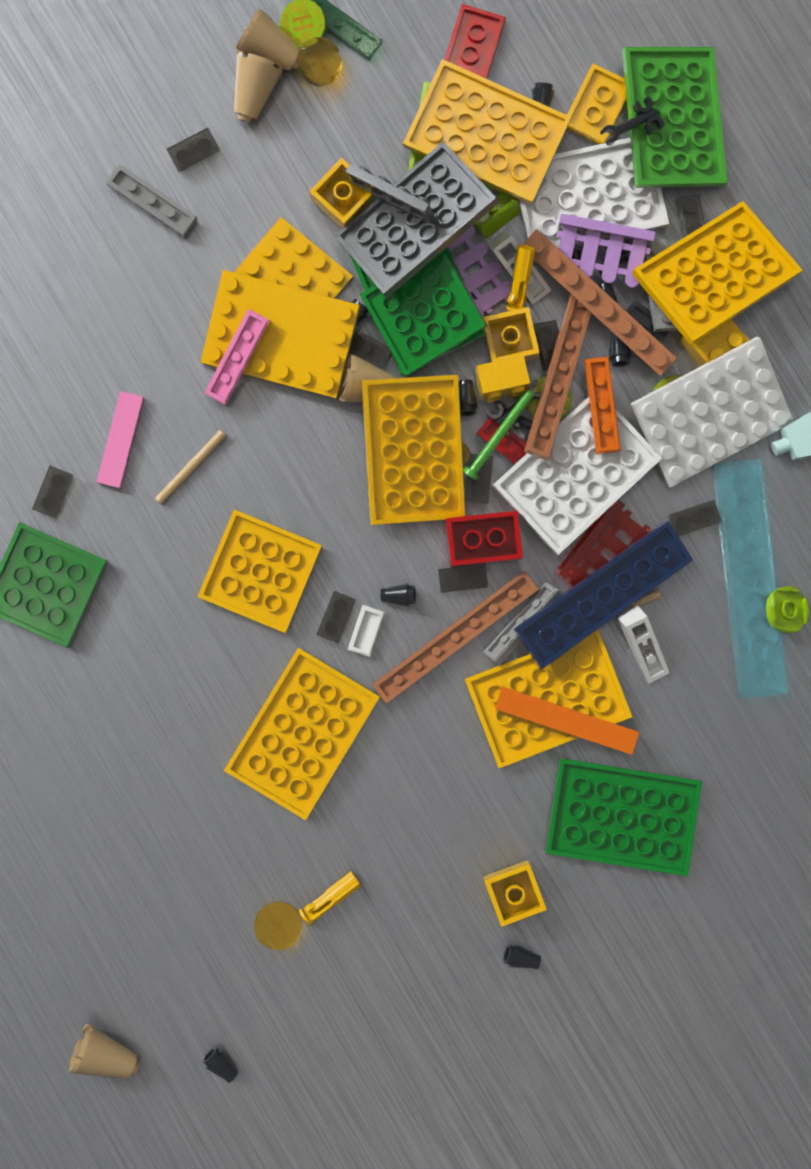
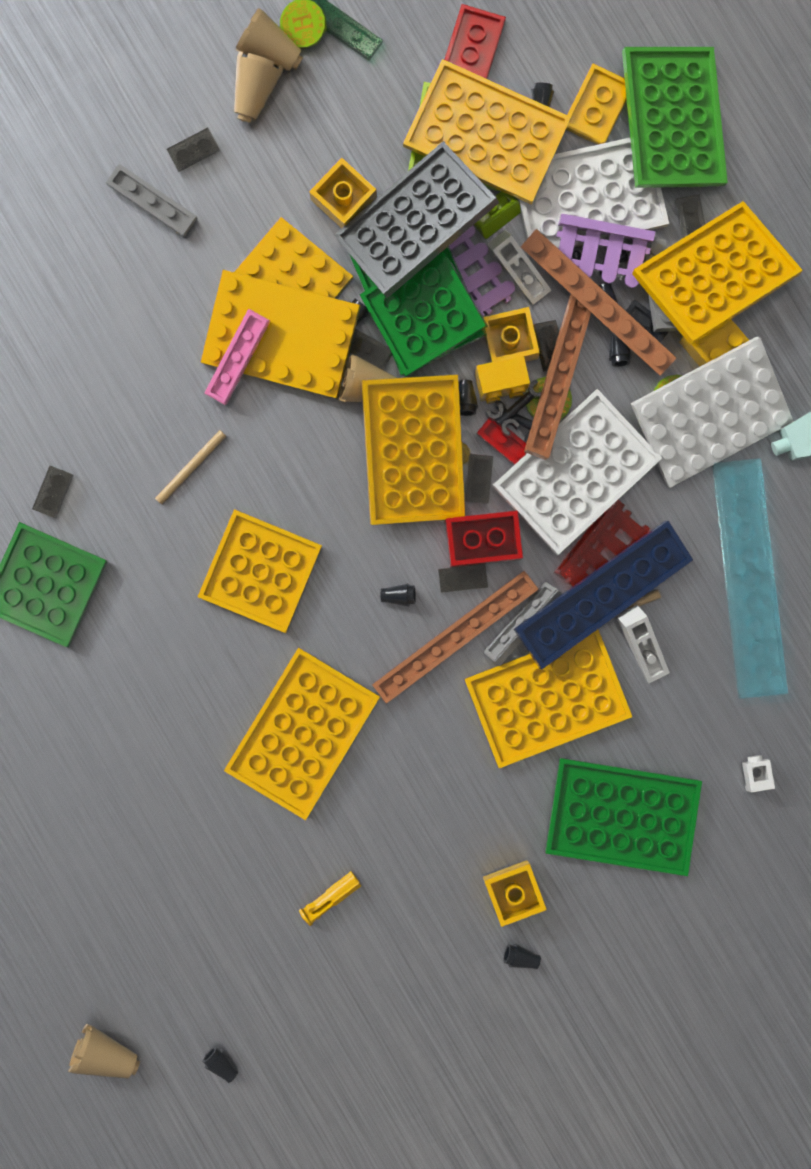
(120, 440): bright pink tile -> none
(278, 925): clear yellow tile -> none
(319, 61): clear yellow tile -> none
(336, 617): clear smoke plate -> none
(366, 630): white tile -> none
(398, 196): dark grey plate -> none
(499, 435): bright green bar -> none
(521, 277): yellow piece -> none
(567, 720): orange tile -> none
(602, 405): orange tile -> none
(645, 115): black bar -> none
(695, 518): clear smoke plate -> none
(764, 780): none -> white brick
(787, 609): lime tile -> none

